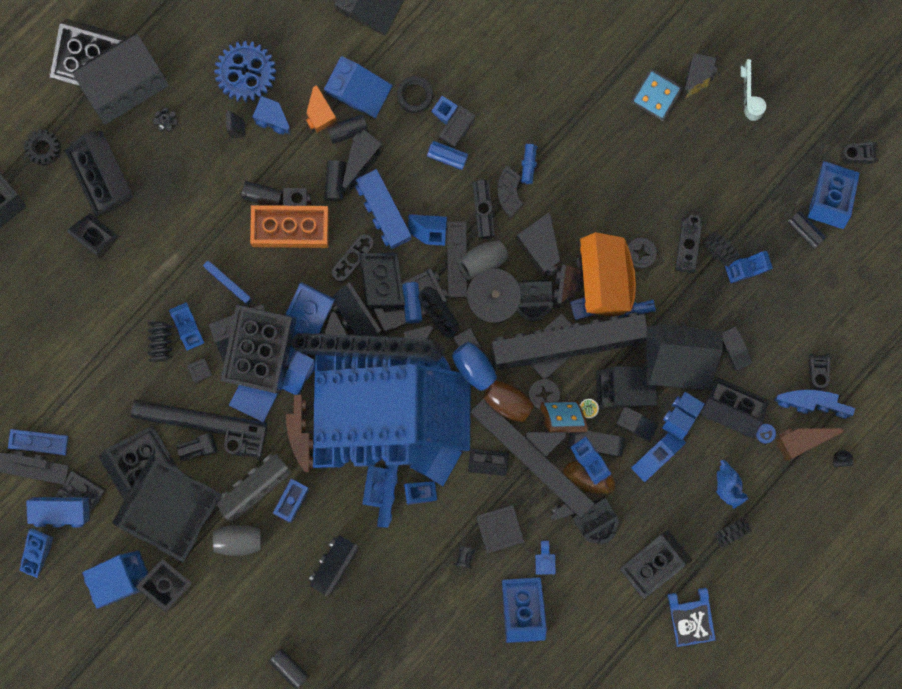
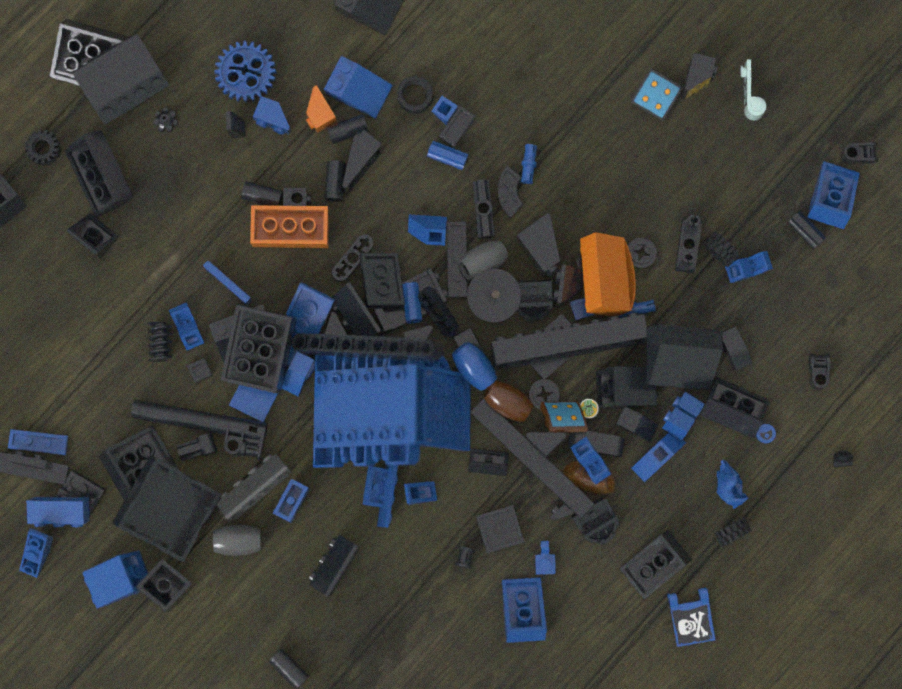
(299, 441): reddish brown slope -> none
(383, 208): blue brick -> none
(436, 463): blue slope -> none
(801, 440): reddish brown slope -> none
(807, 400): blue slope -> none

